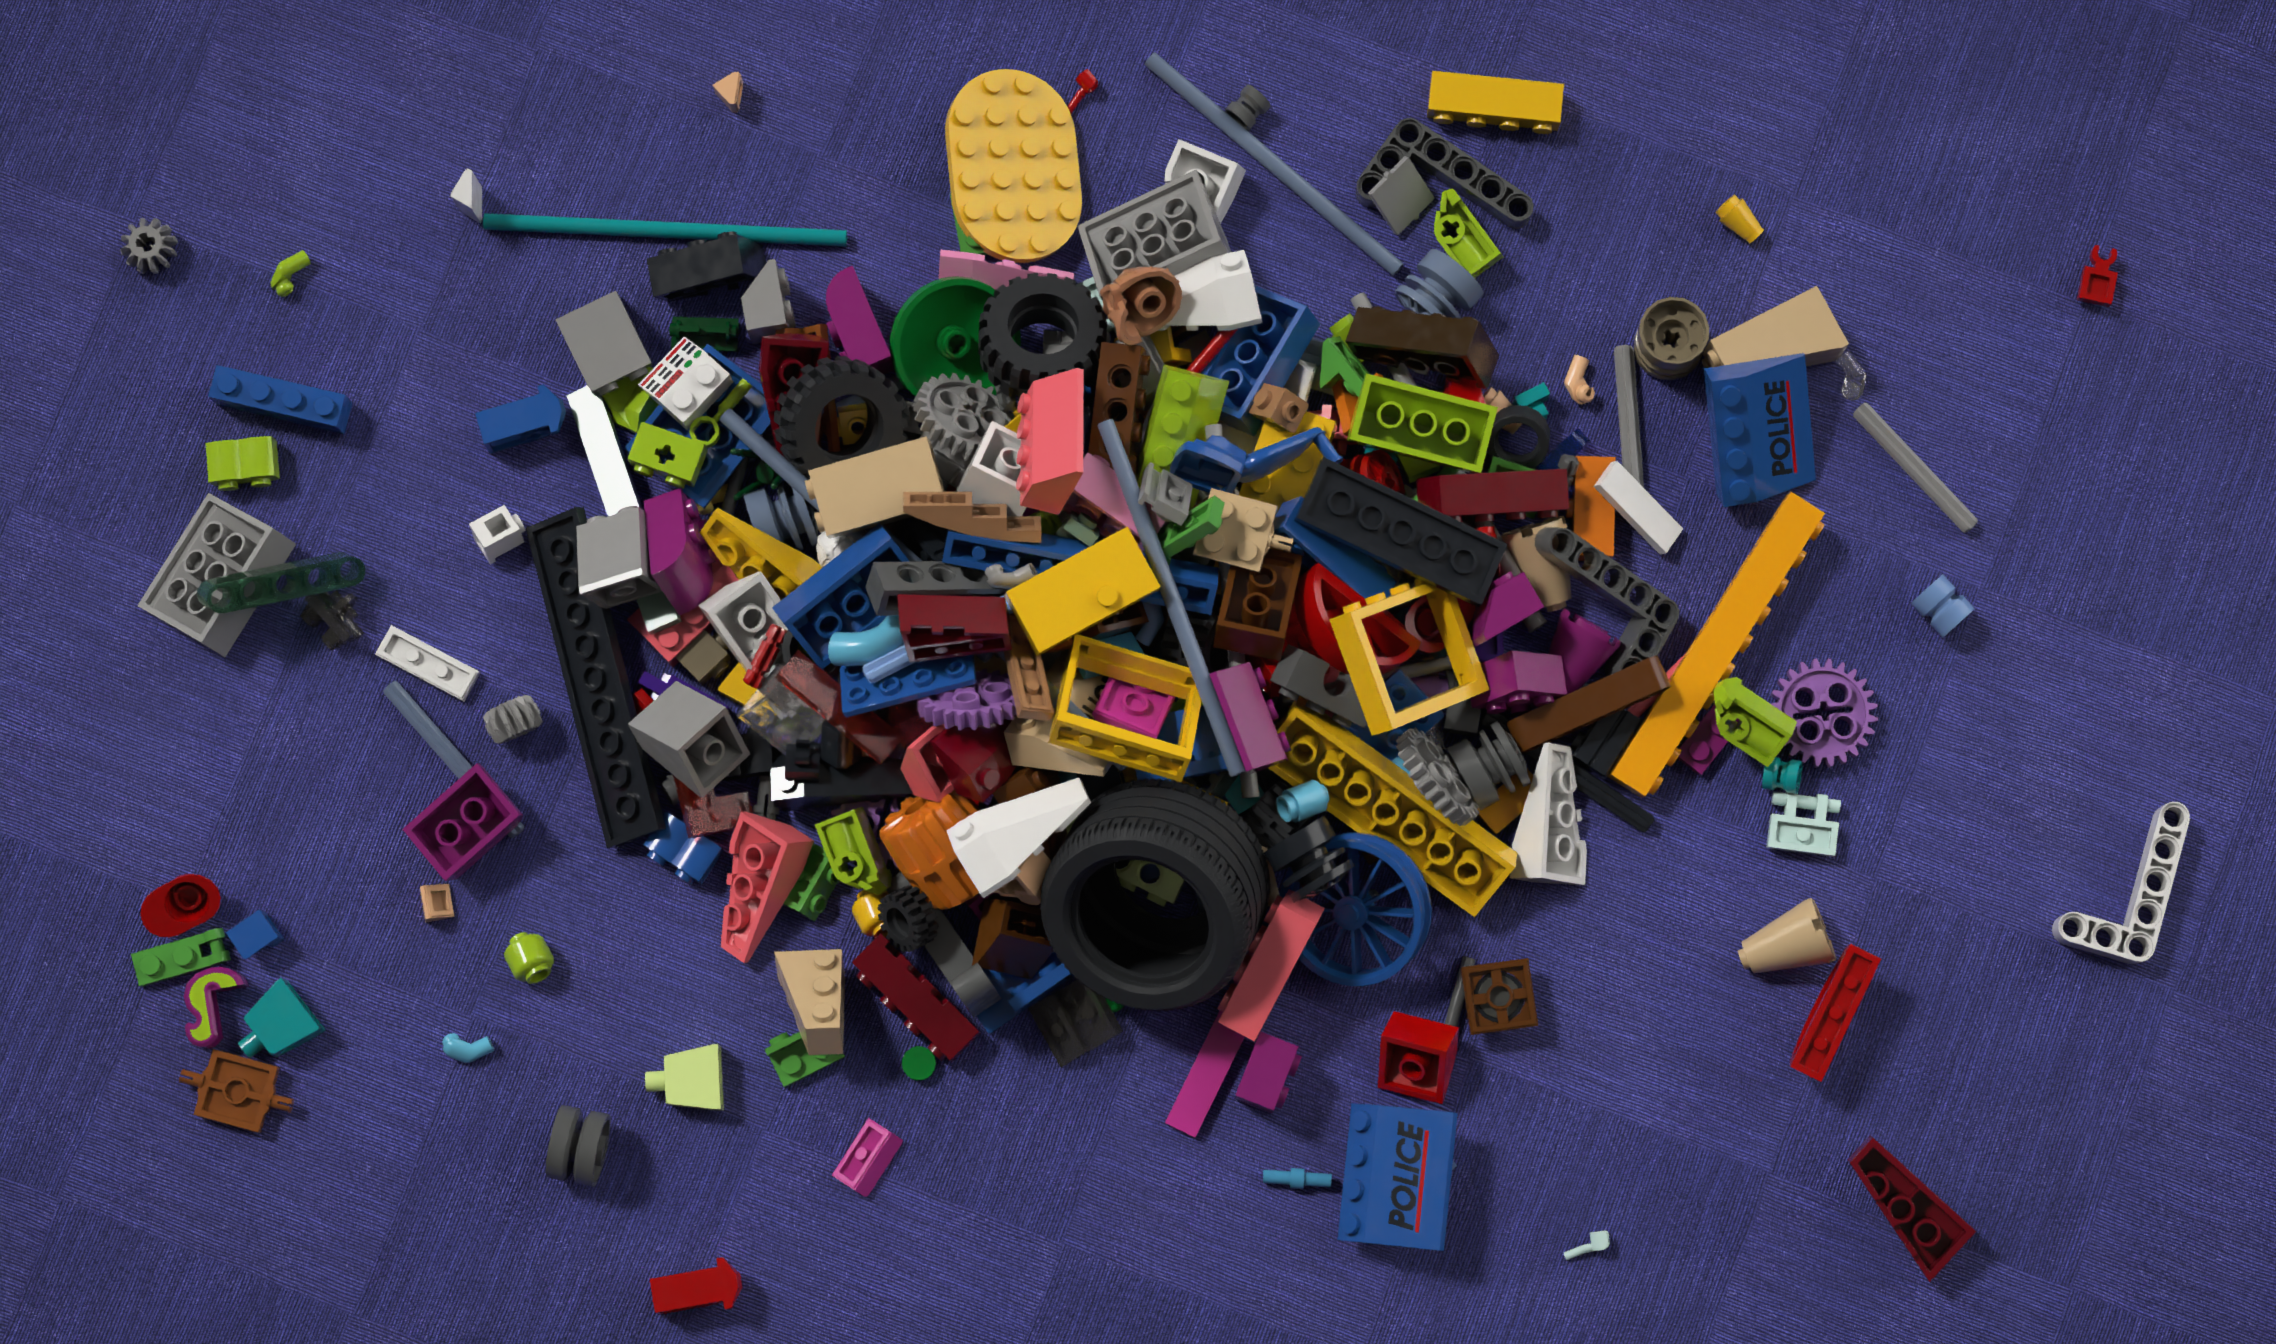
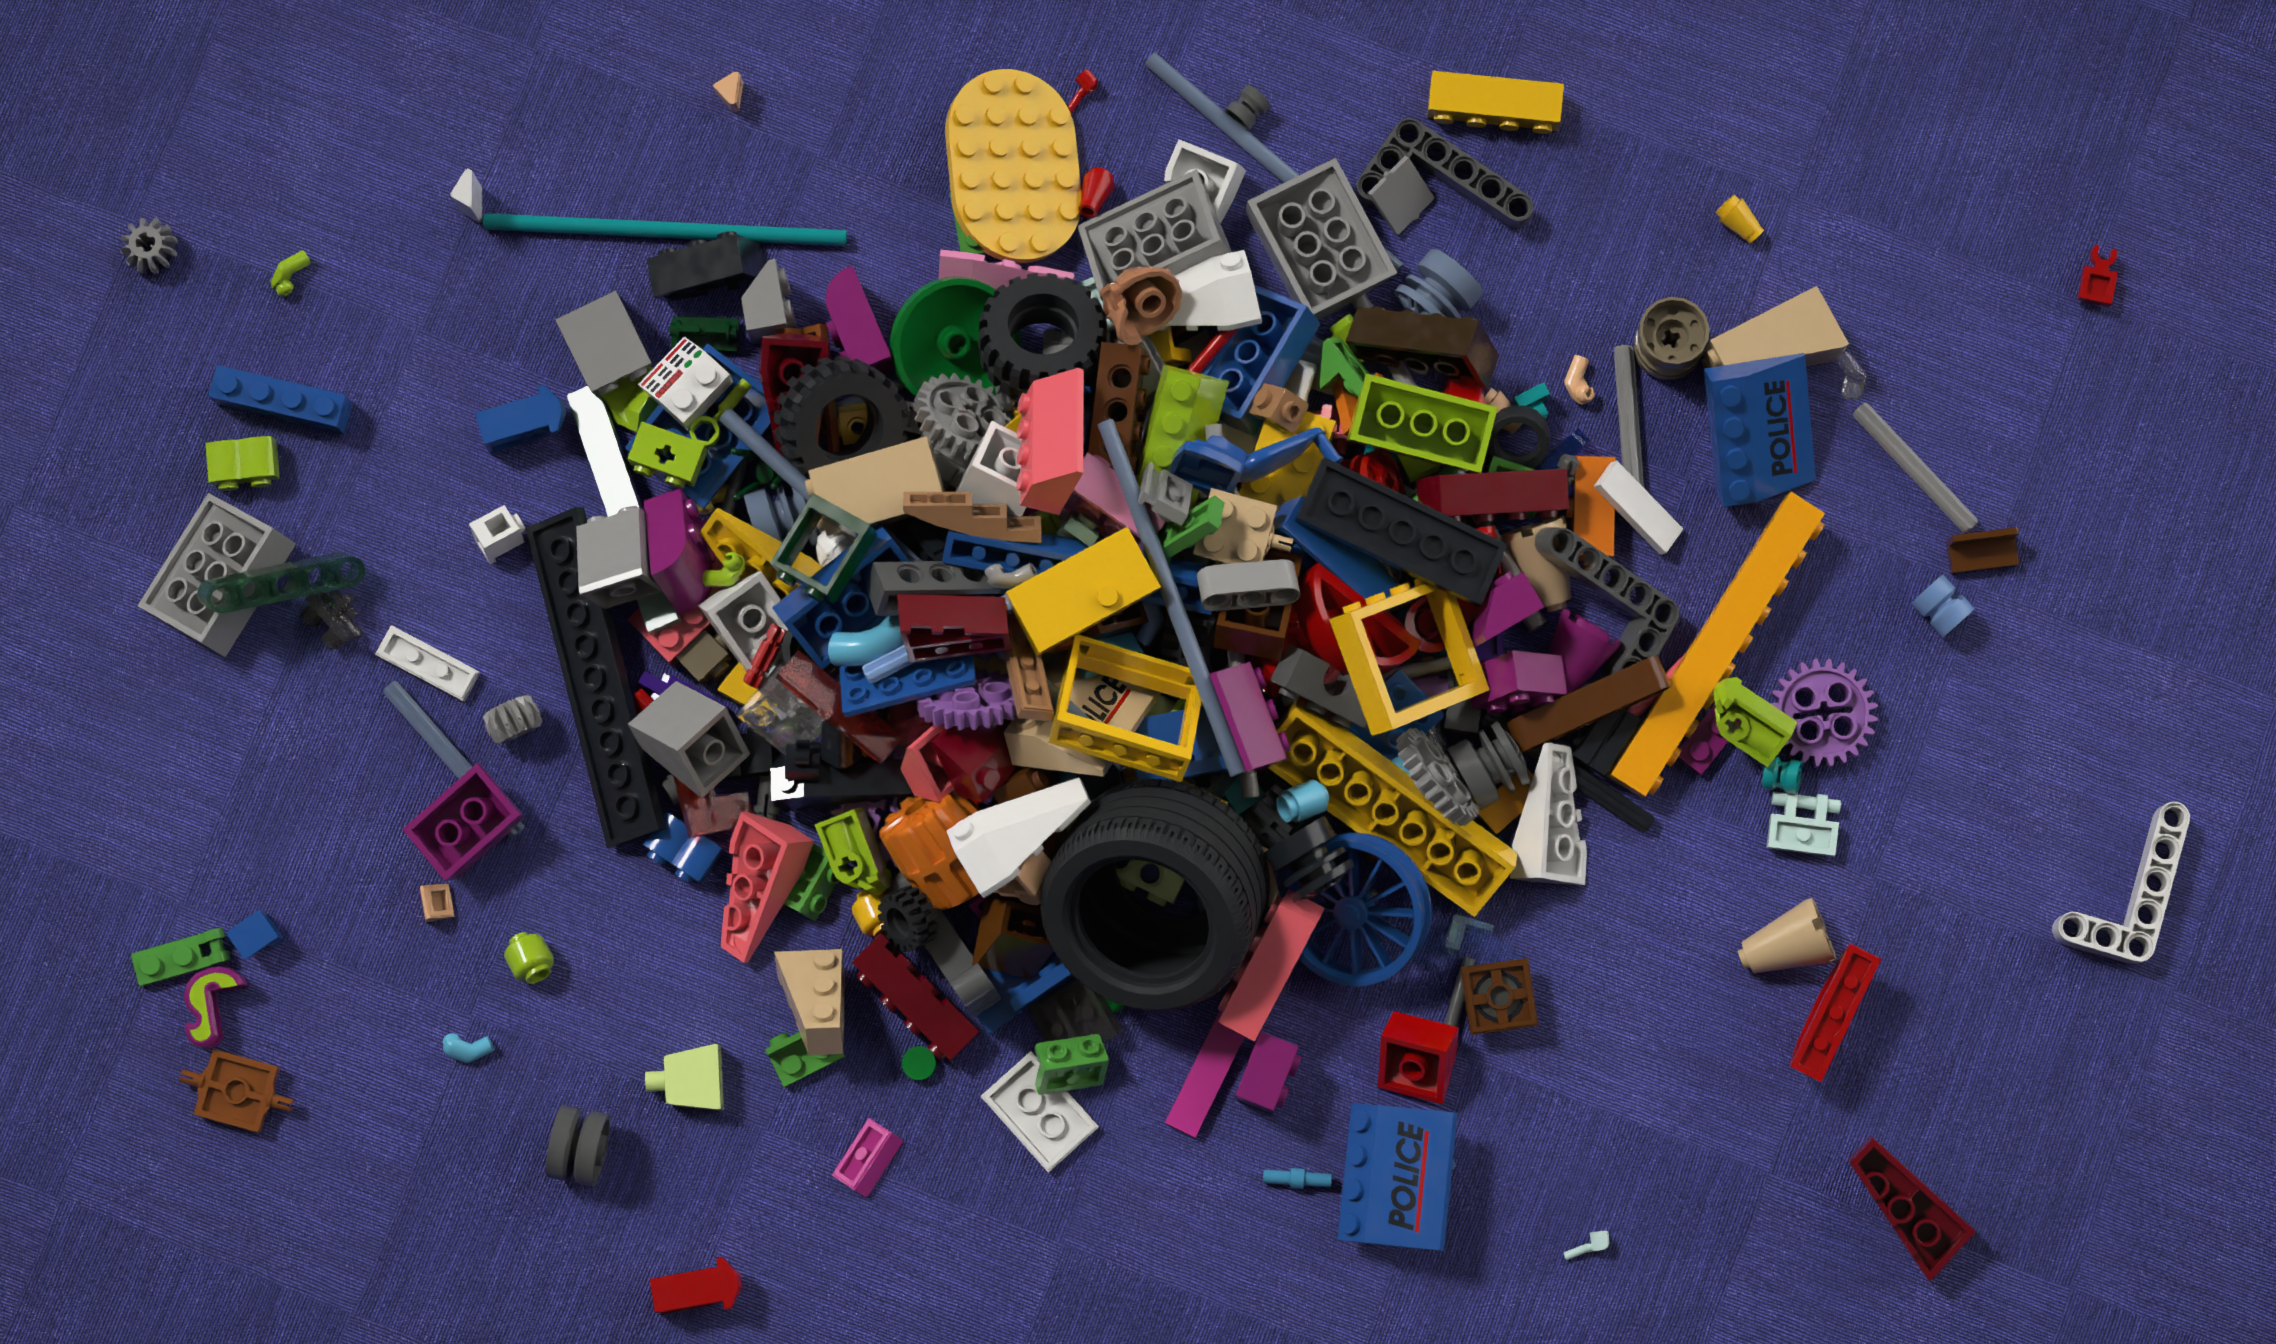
(180, 905): red piece -> none
(279, 1022): teal torso -> none
(728, 575): none -> lime arm
(814, 510): none -> dark green window
(1044, 1123): none -> white tile
(1071, 1064): none -> bright green bracket
(1096, 189): none -> red cone
(1132, 707): dark pink tile -> none
(1248, 585): none -> light grey beam
(1320, 239): none -> light grey slope
(1456, 931): none -> clear light blue panel
(1472, 246): lime piece -> none
(1982, 550): none -> reddish brown panel

